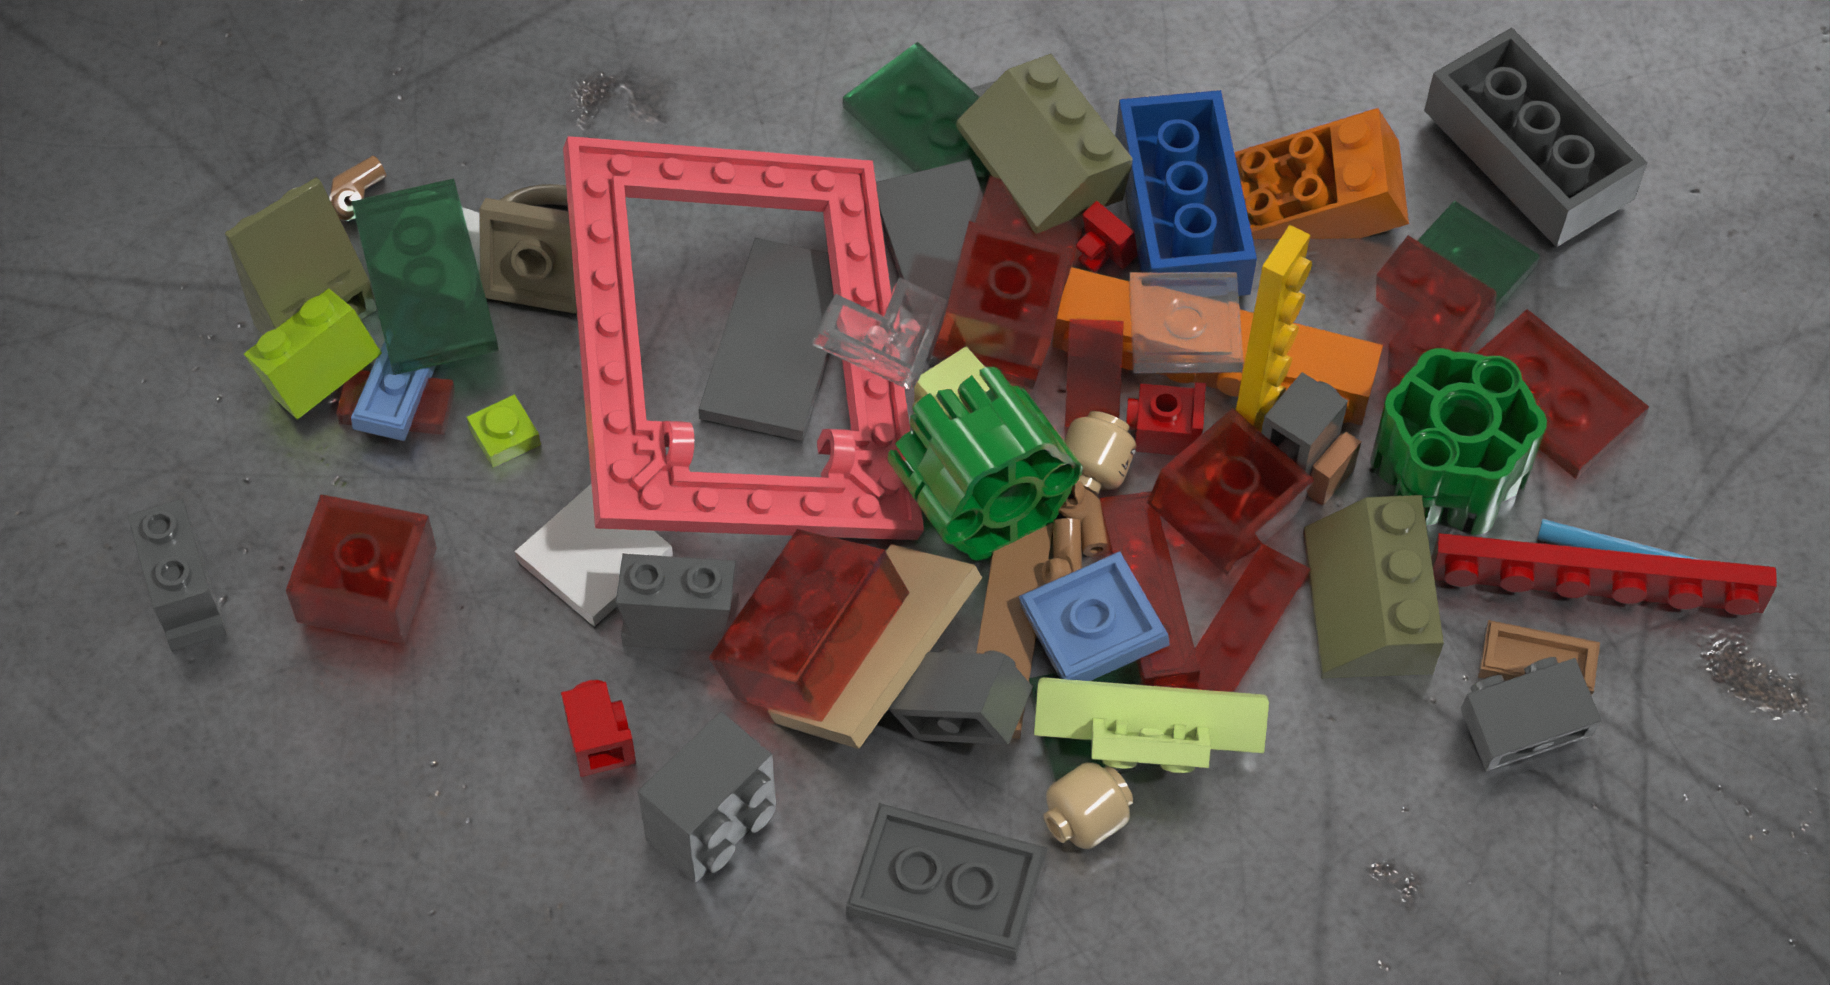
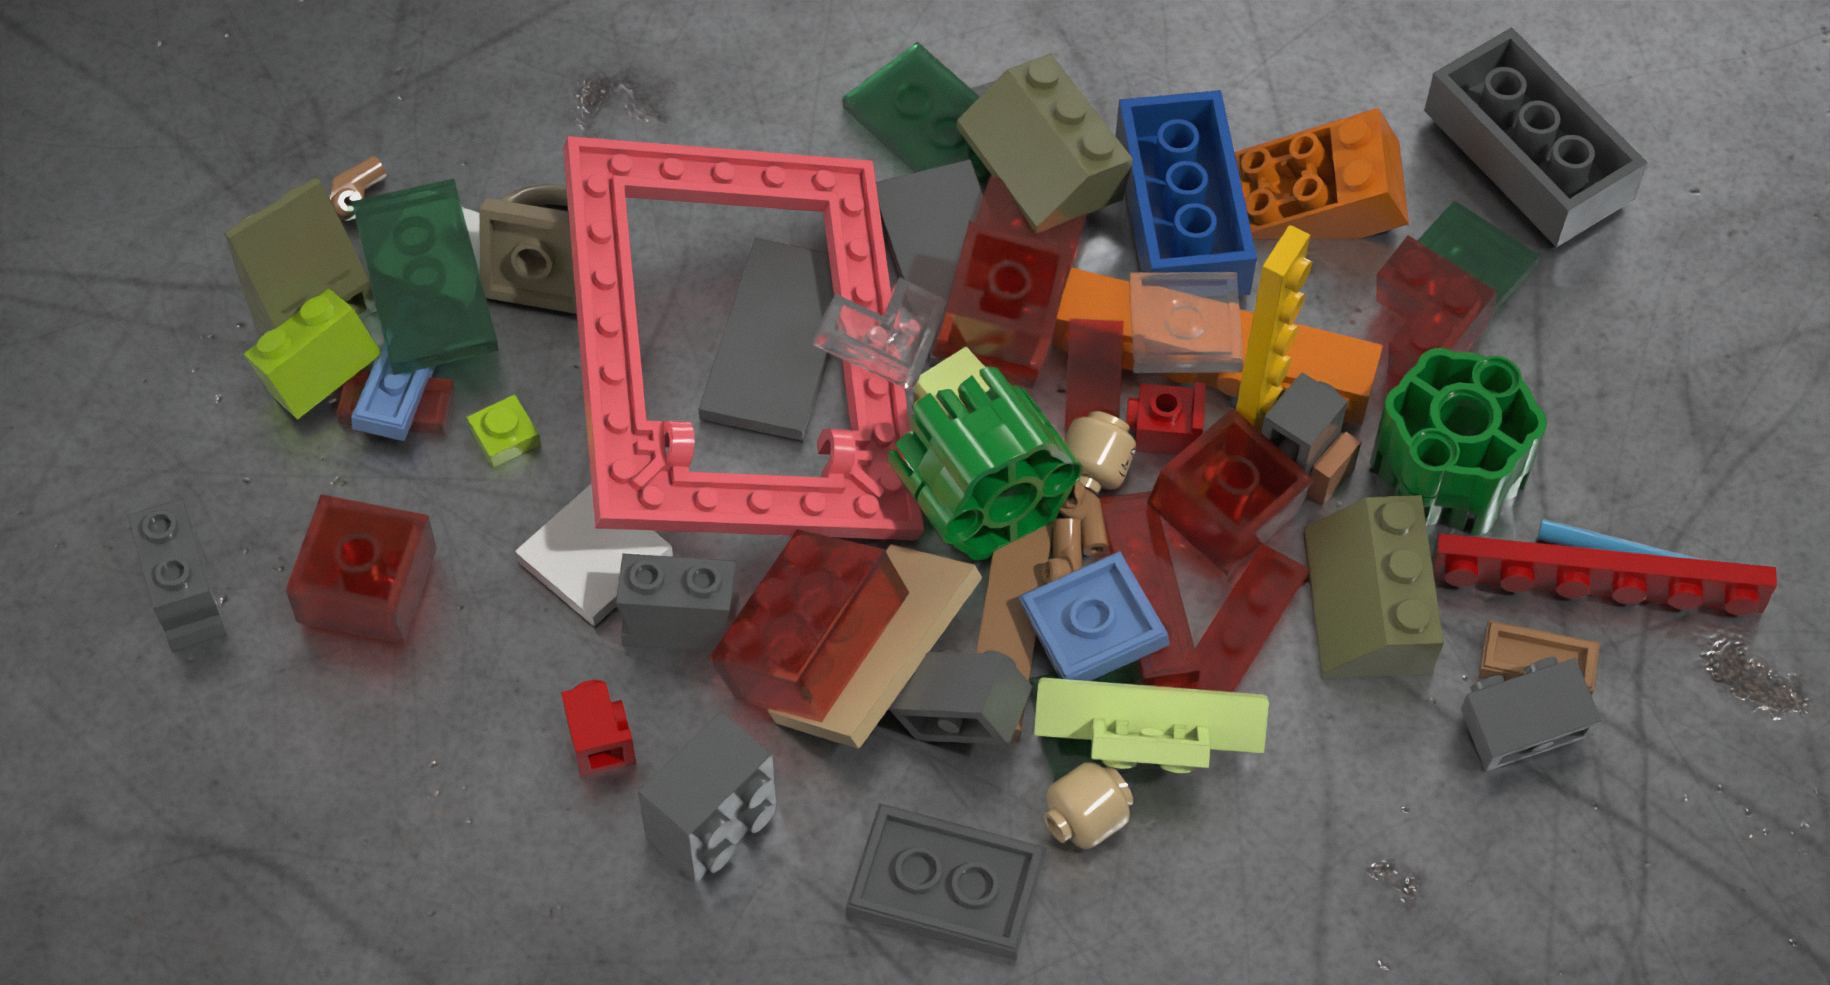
(1105, 239): red tile -> none
(1581, 401): clear red tile -> none

